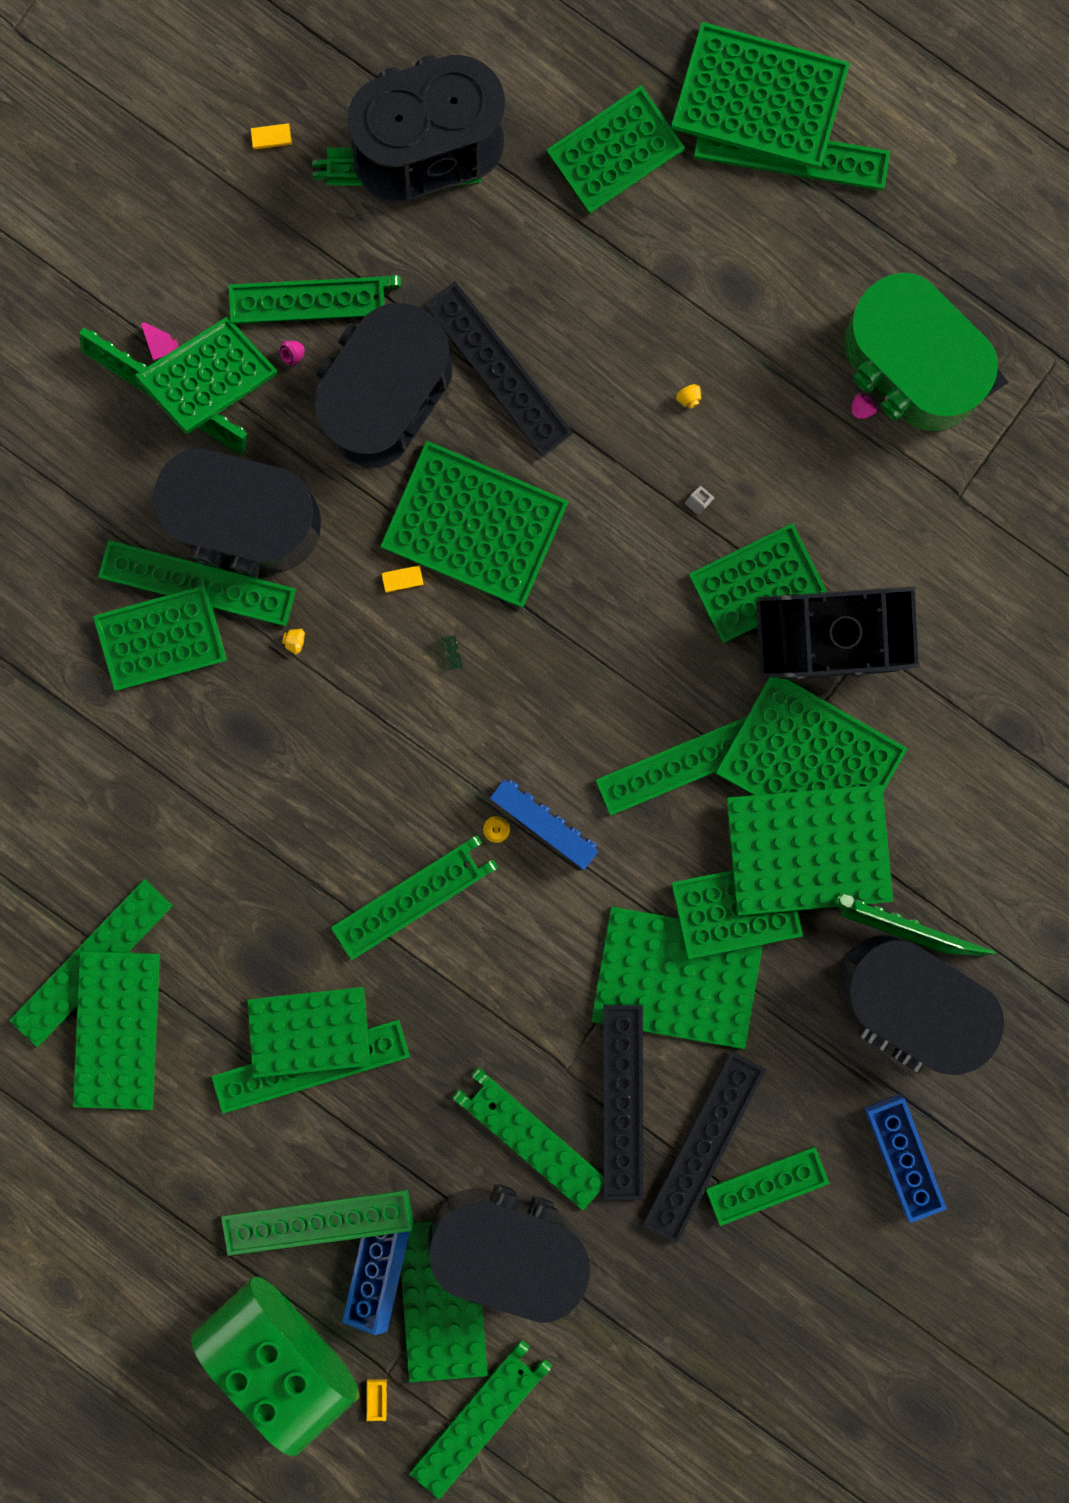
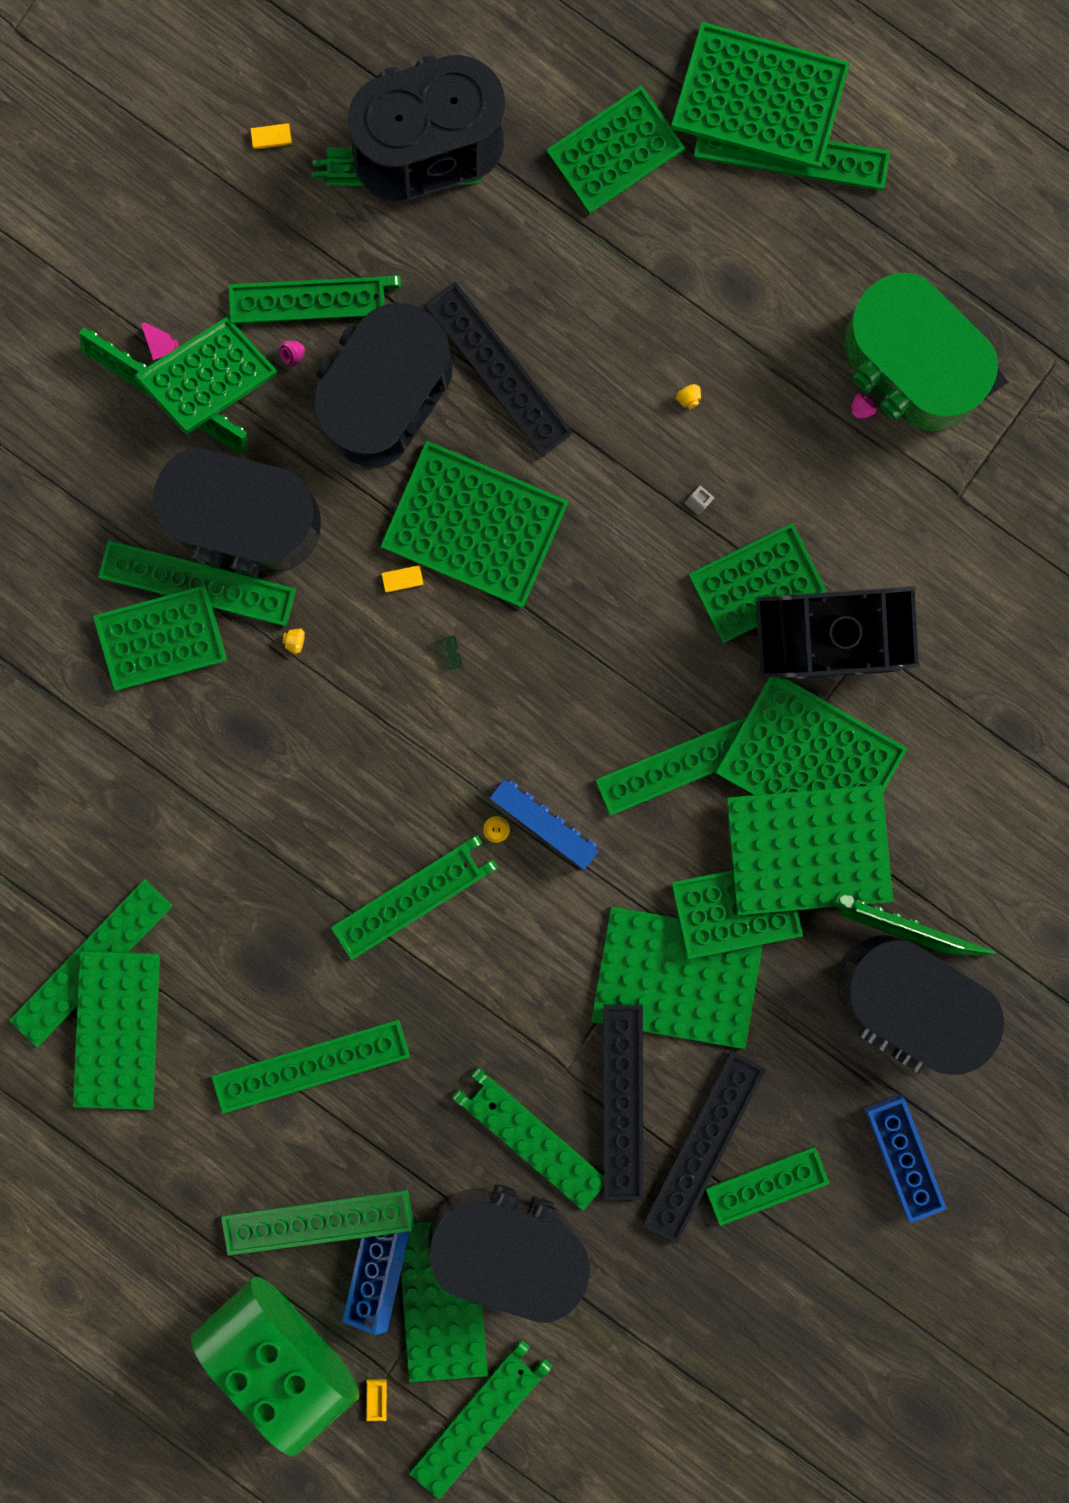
(309, 1032): green plate -> none

